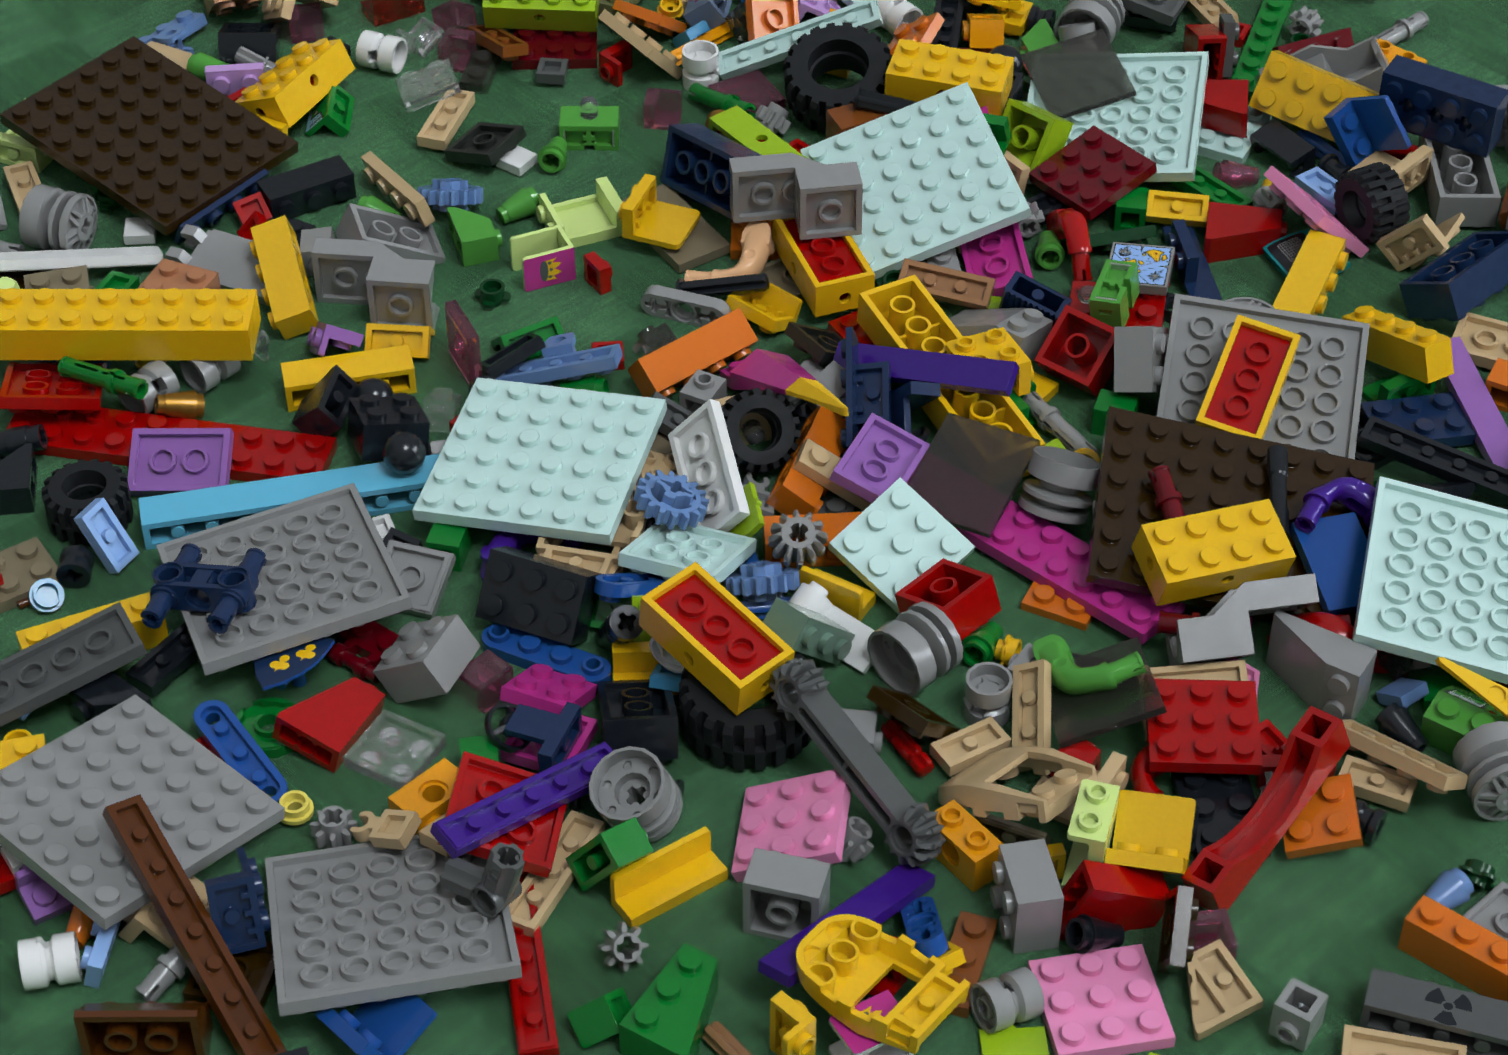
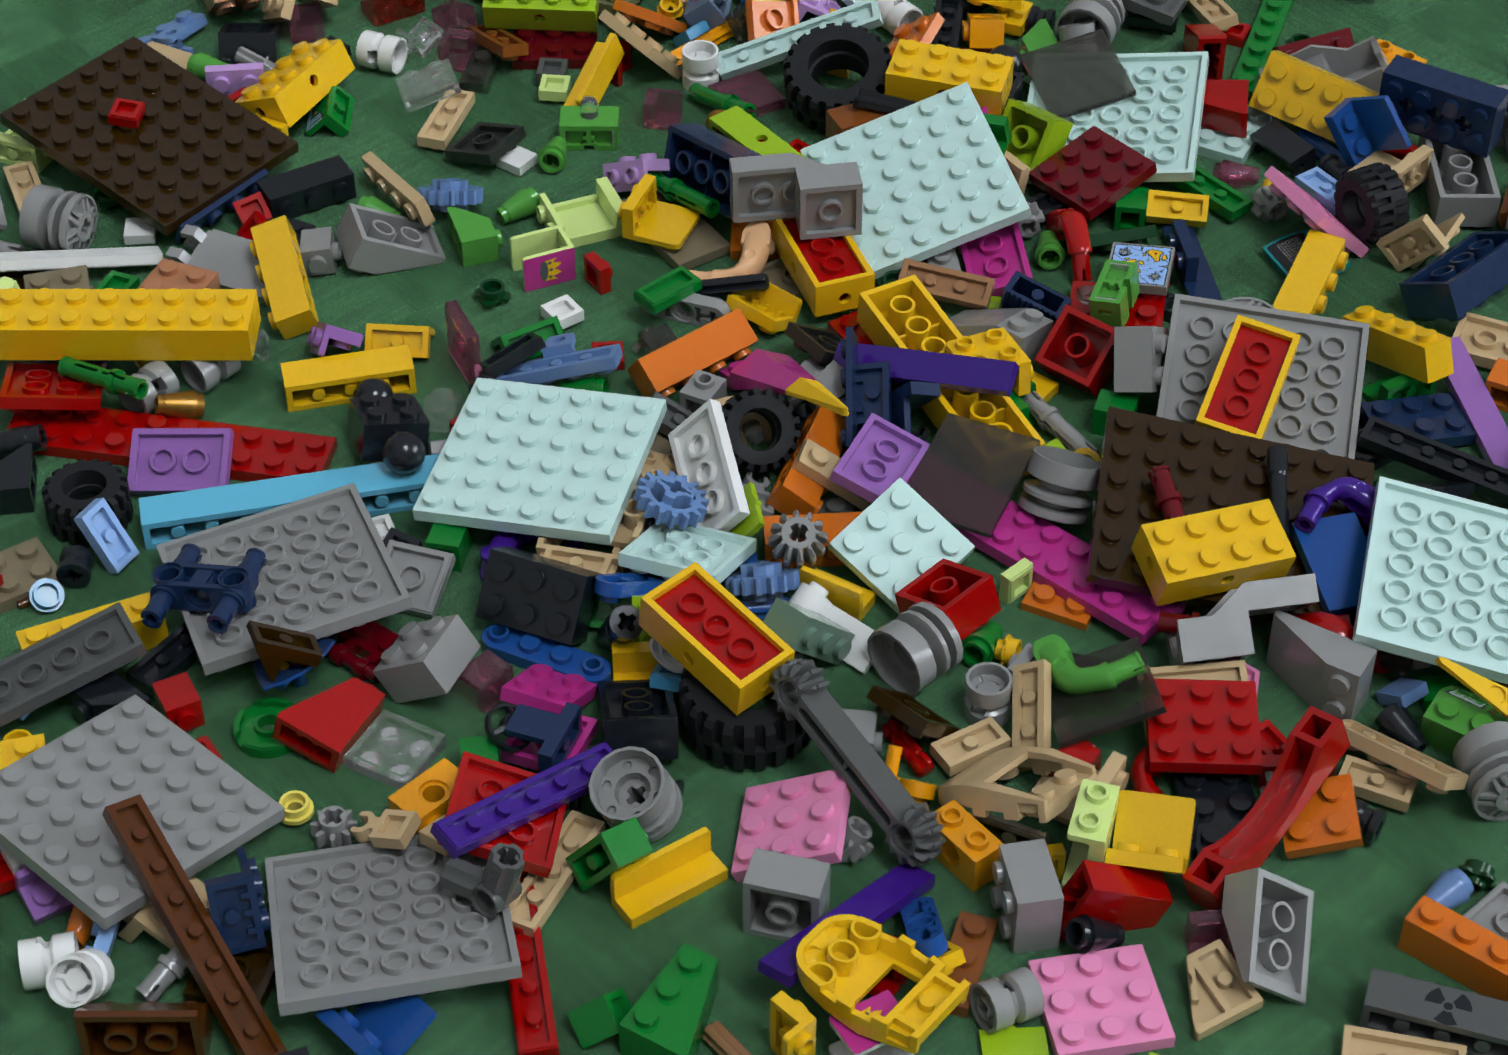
(79, 977): none -> white wheel
(126, 113): none -> red tile
(179, 701): none -> red brick
(237, 748): blue plate -> none
(281, 644): none -> dark brown slope
(326, 405): black slope -> none
(377, 277): light grey piece -> none
(554, 87): none -> yellowish green plate
(566, 310): none -> white plate
(597, 71): none -> yellow panel
(616, 938): light grey gear -> none
(630, 170): none -> lavender bracket
(667, 290): none -> green tile
(675, 191): none -> green pin
(773, 118): light grey gear -> none
(919, 790): none -> light orange plate
(1015, 581): none -> yellowish green tile
(1175, 944): dark brown plate -> none
(1232, 30): dark grey plate -> none
(1240, 230): red slope -> none
(1269, 931): none -> light grey slope
(1298, 1014): light grey brick -> none
(1305, 22): light grey gear -> none
(1404, 28): light grey pin -> none

